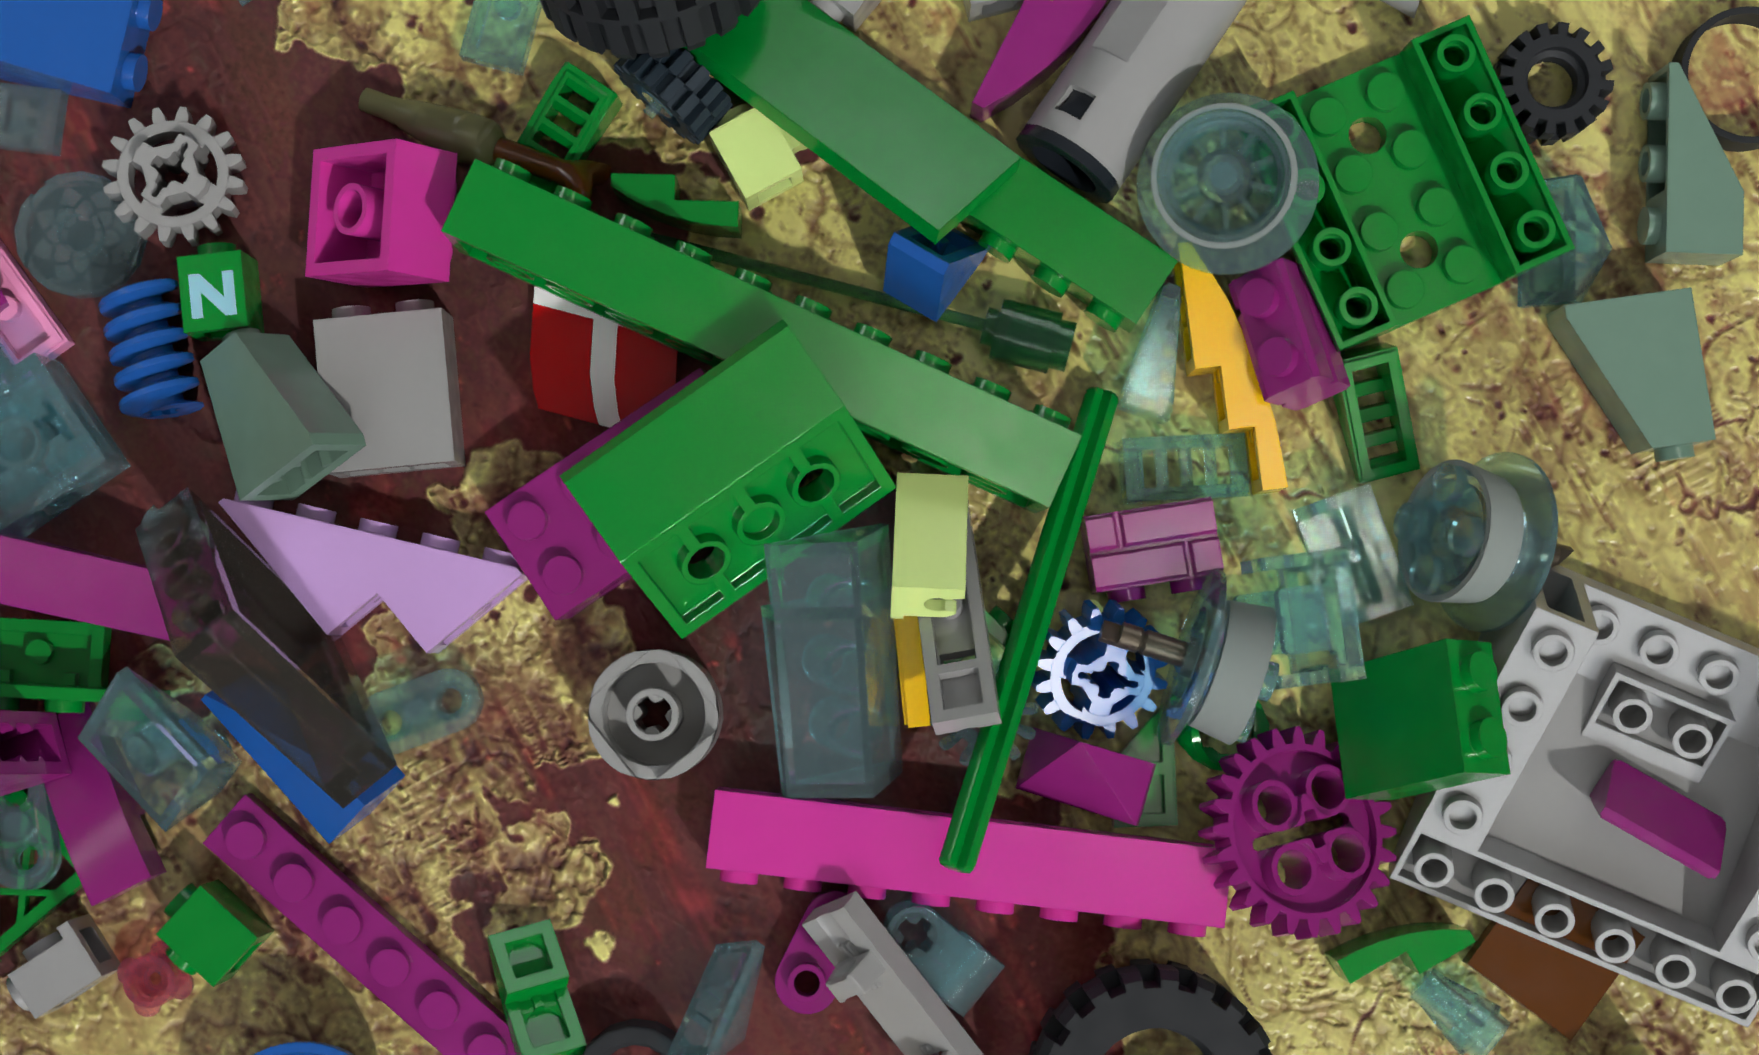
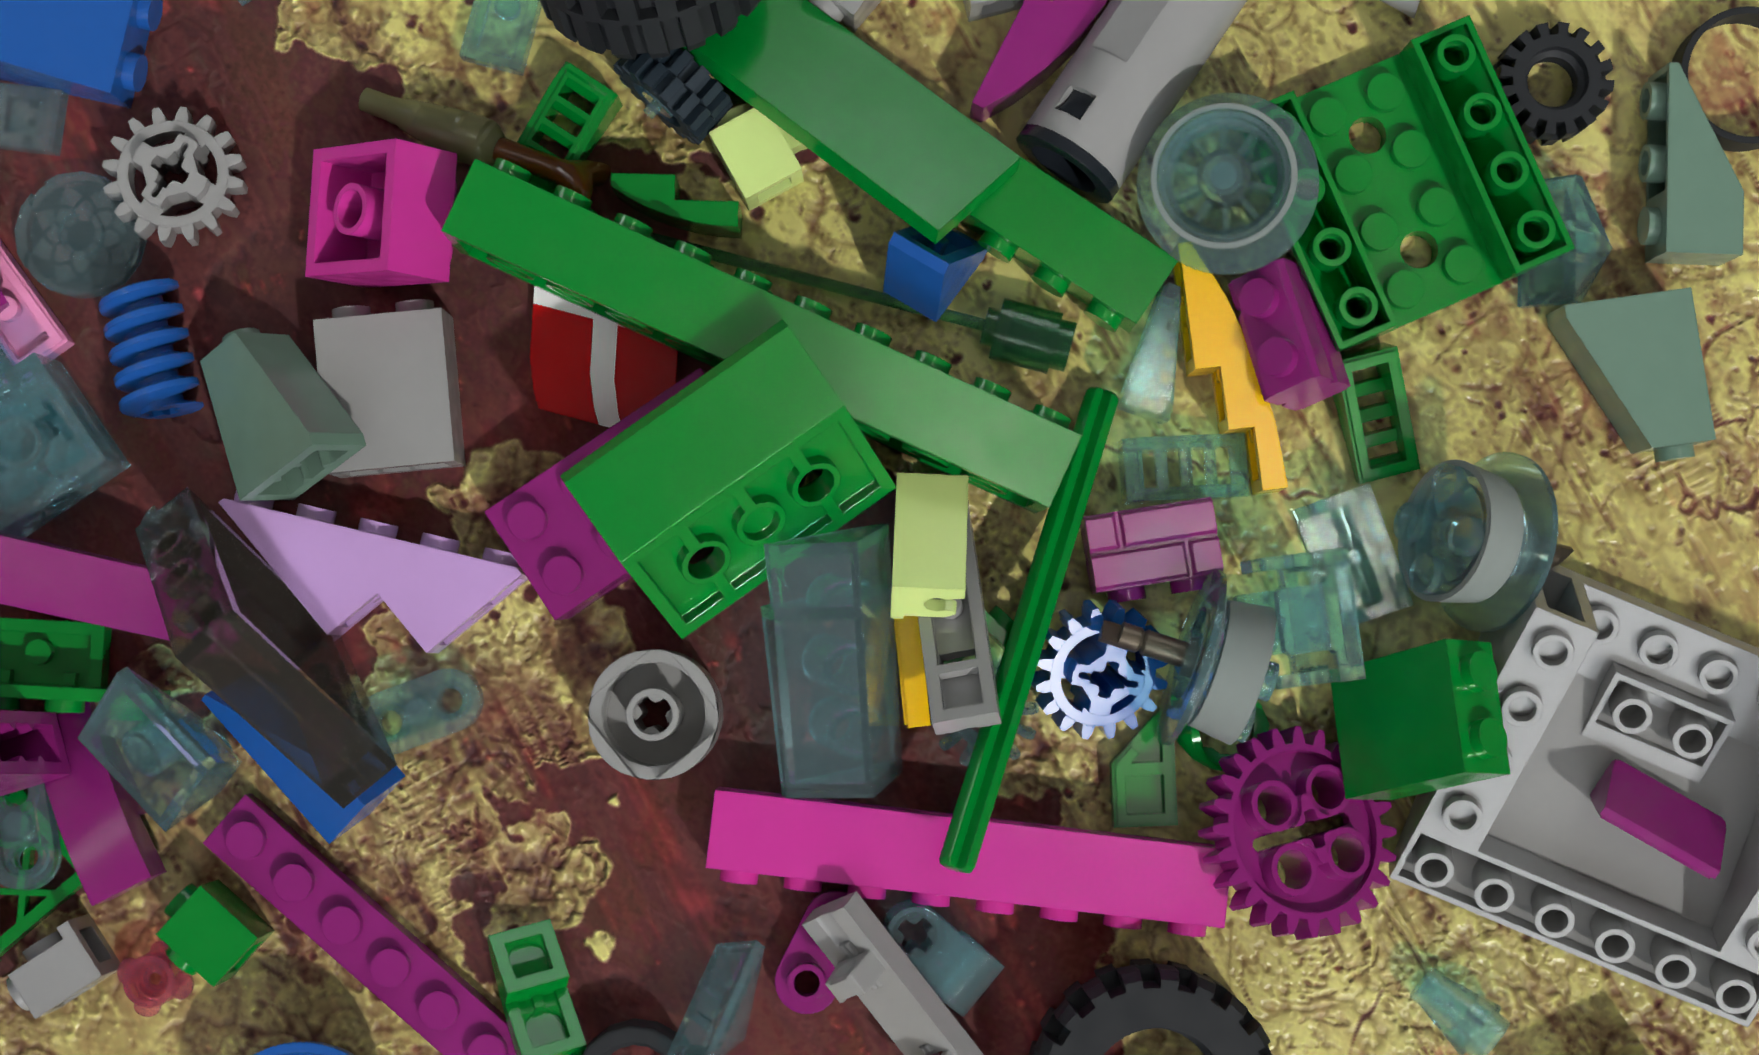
(219, 291): green brick -> none
(1086, 776): magenta slope -> none
(1416, 944): green slope -> none
(1542, 977): reddish brown tile -> none

